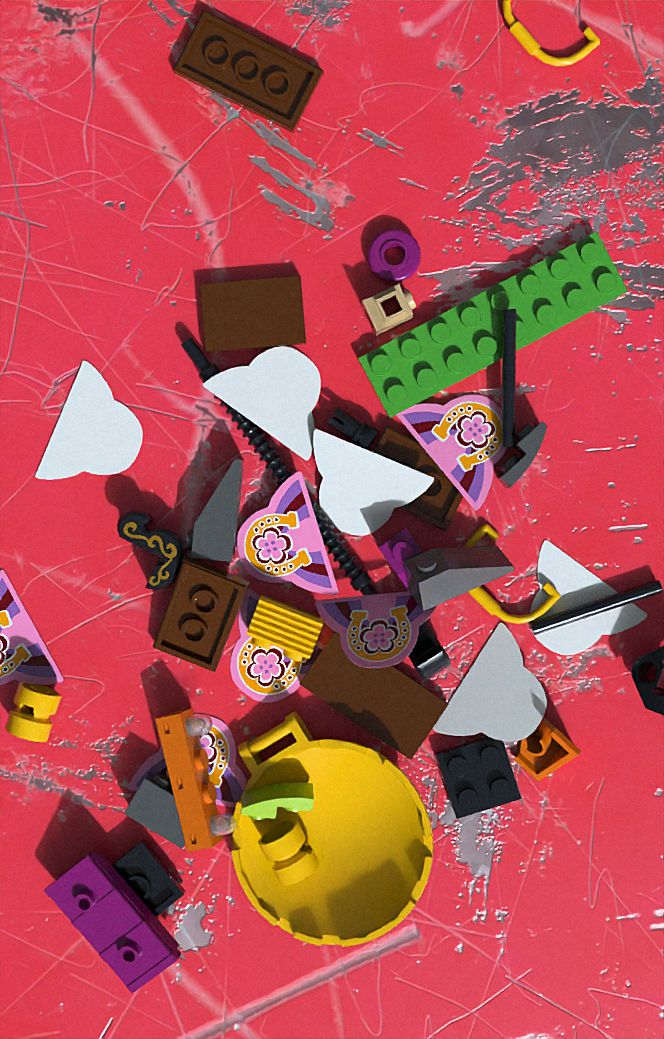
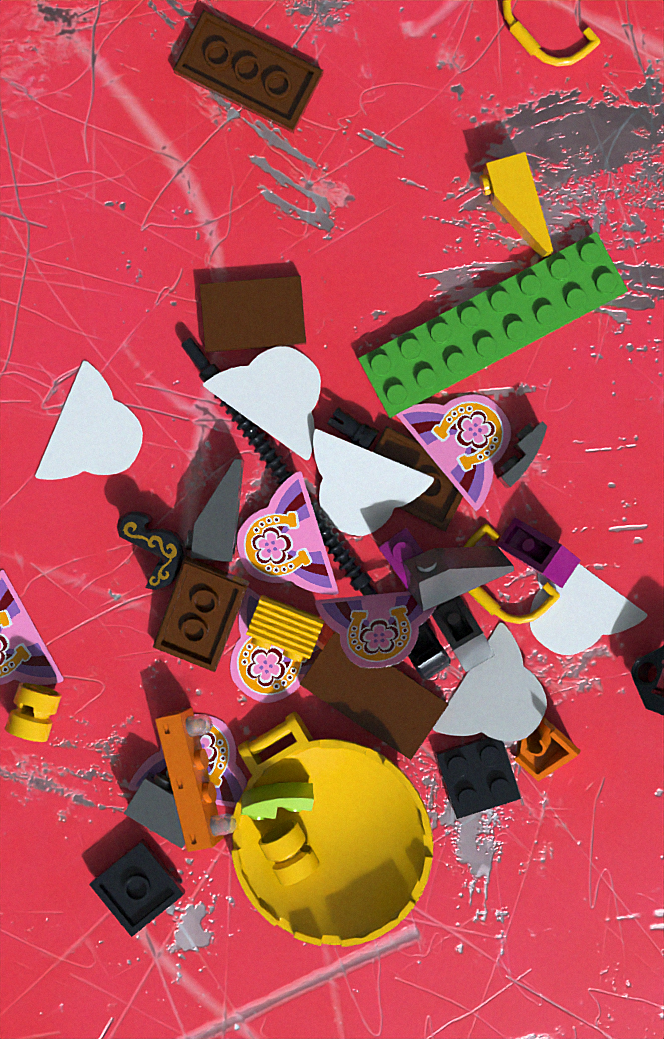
(114, 920): magenta container -> none
(377, 315): tan window -> none
(399, 239): magenta piece -> none
(462, 633): none -> dark grey slope
(508, 377): black piece -> none
(516, 199): none -> yellow slope
(538, 552): none -> magenta slope
(596, 607): black piece -> none

